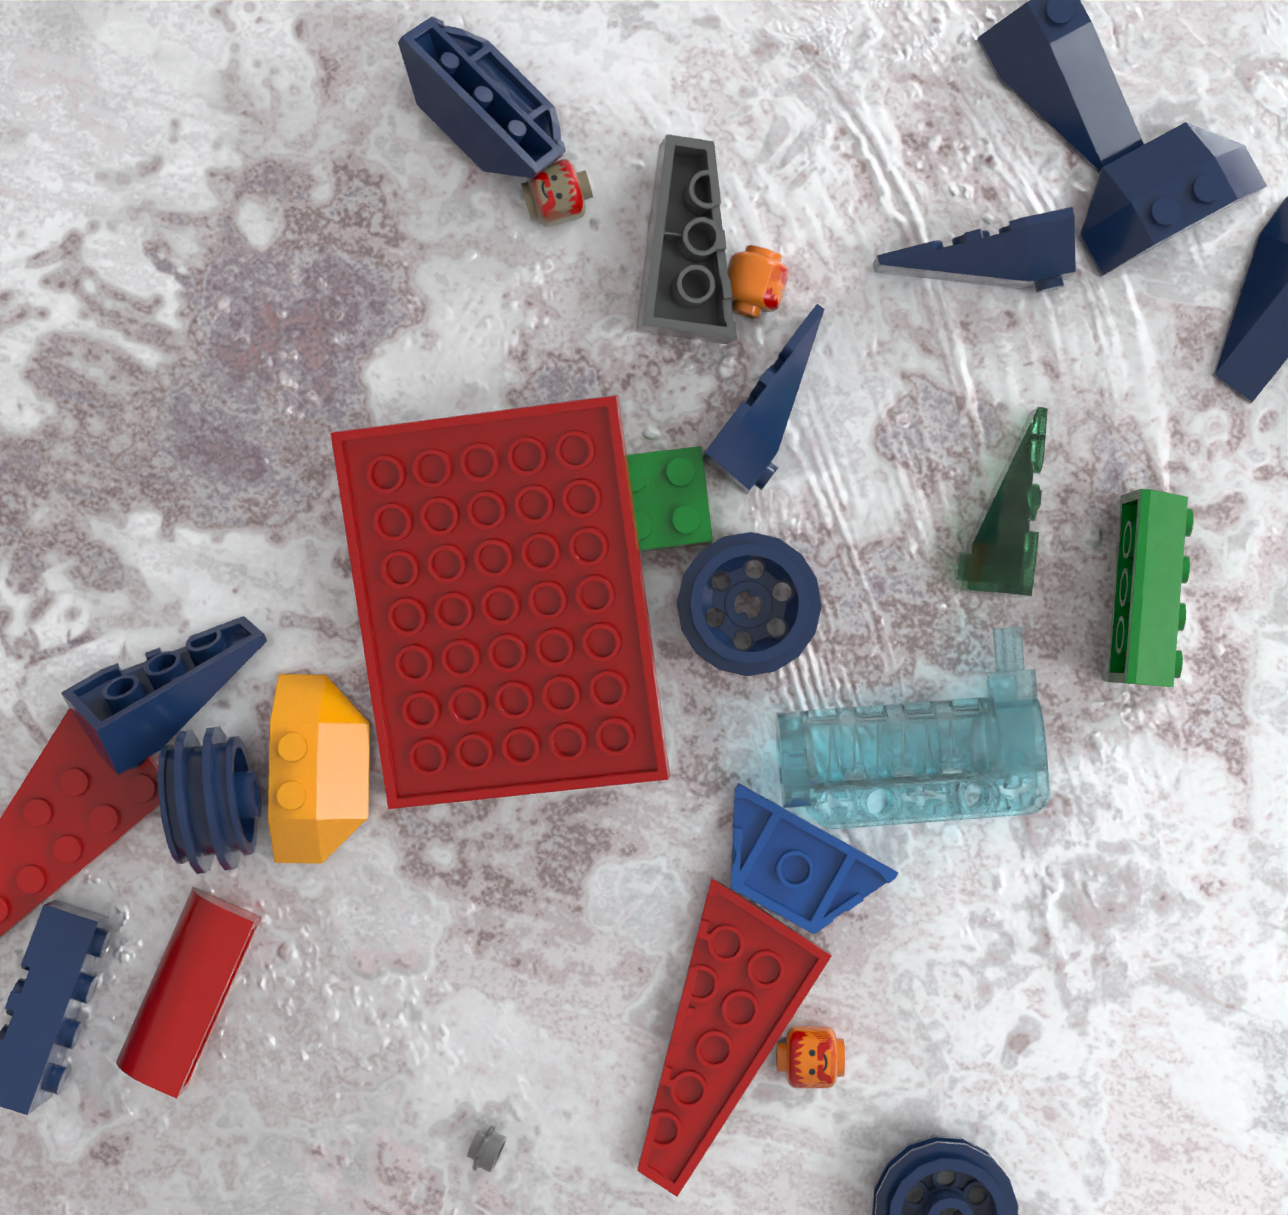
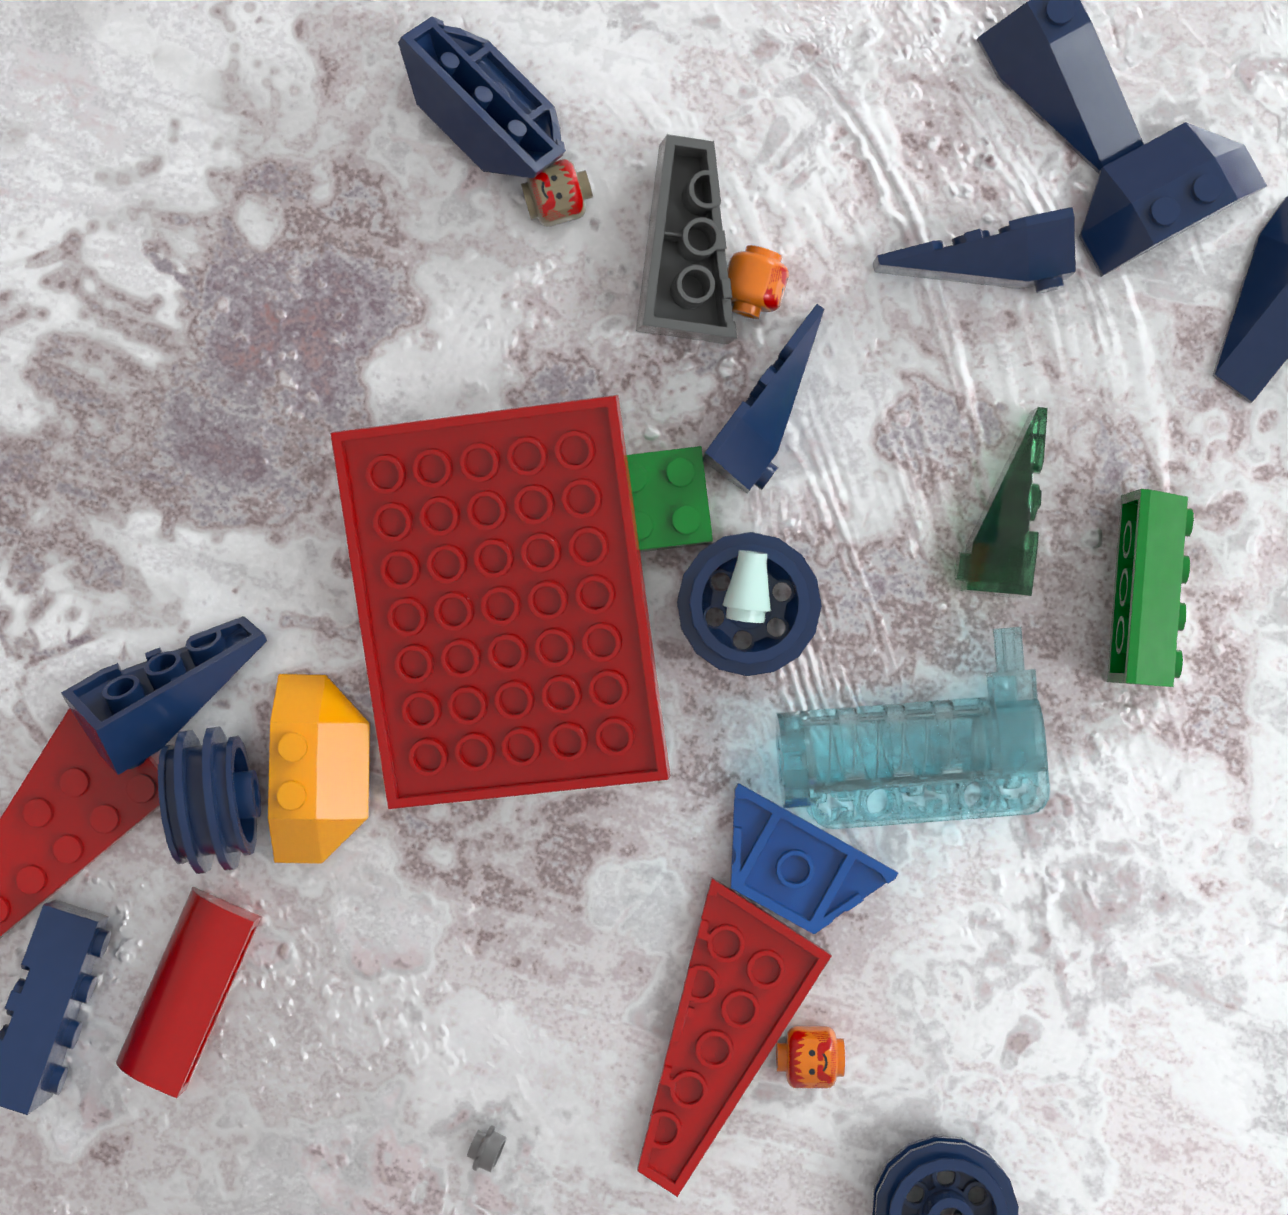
(748, 590): none -> light aqua cone

